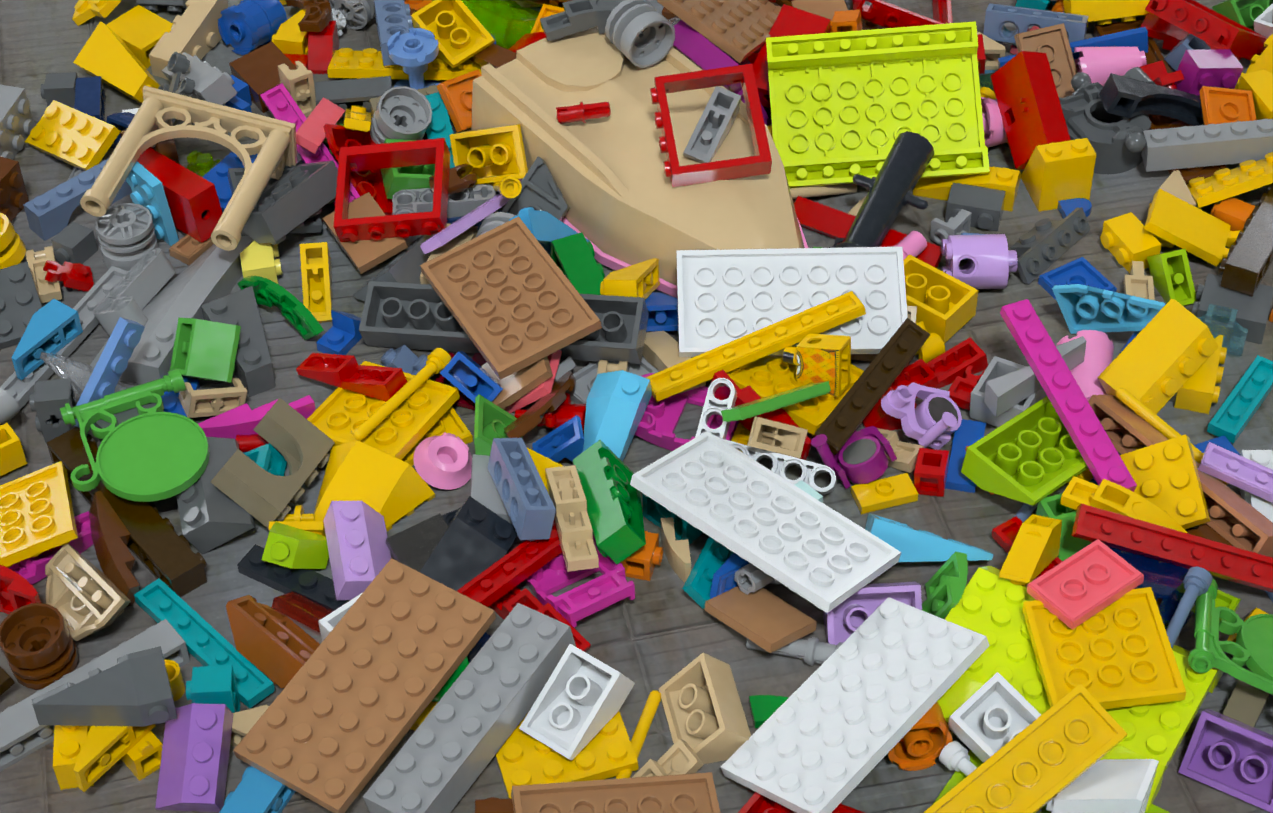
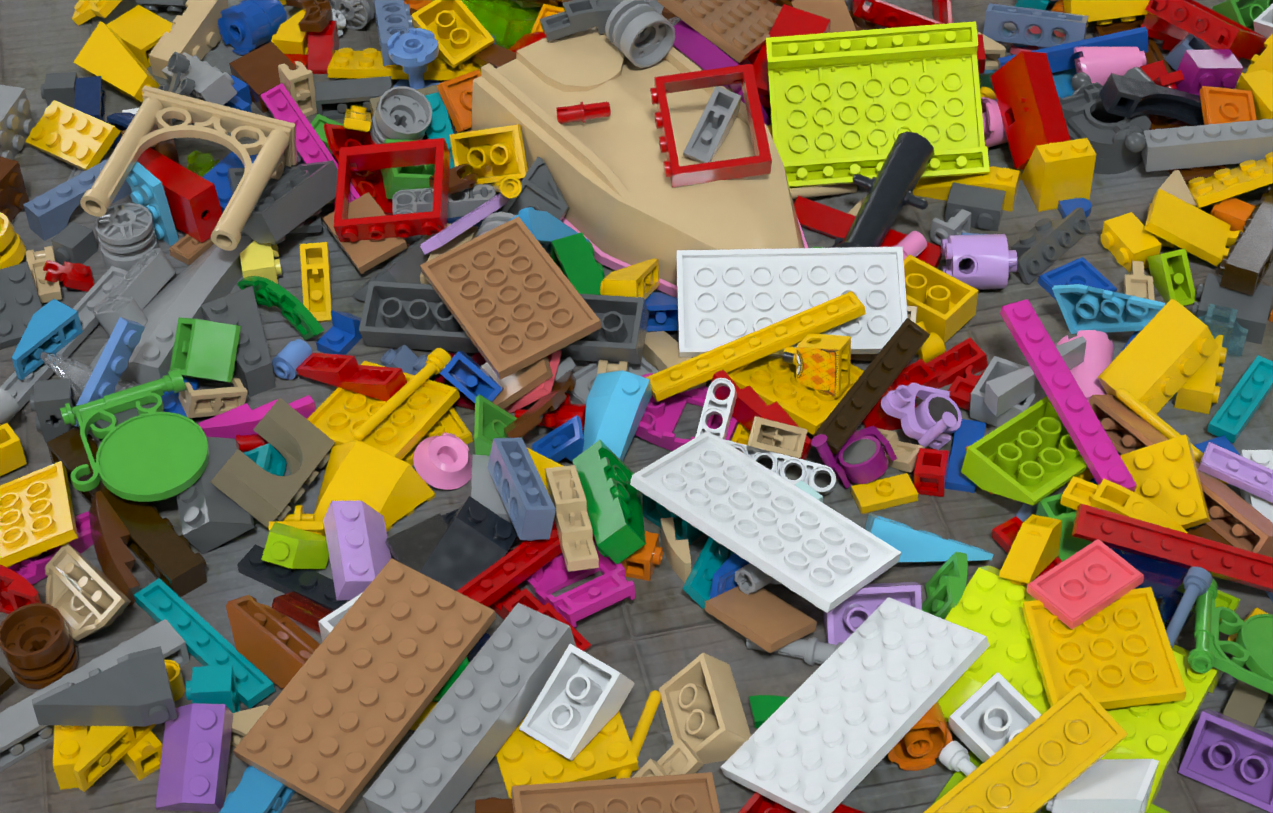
(290, 358): none -> medium blue brick
(312, 132): coral tile -> none
(775, 401): bright green tile -> none
(846, 21): orange brick -> none
(1055, 43): medium nougat tile -> none

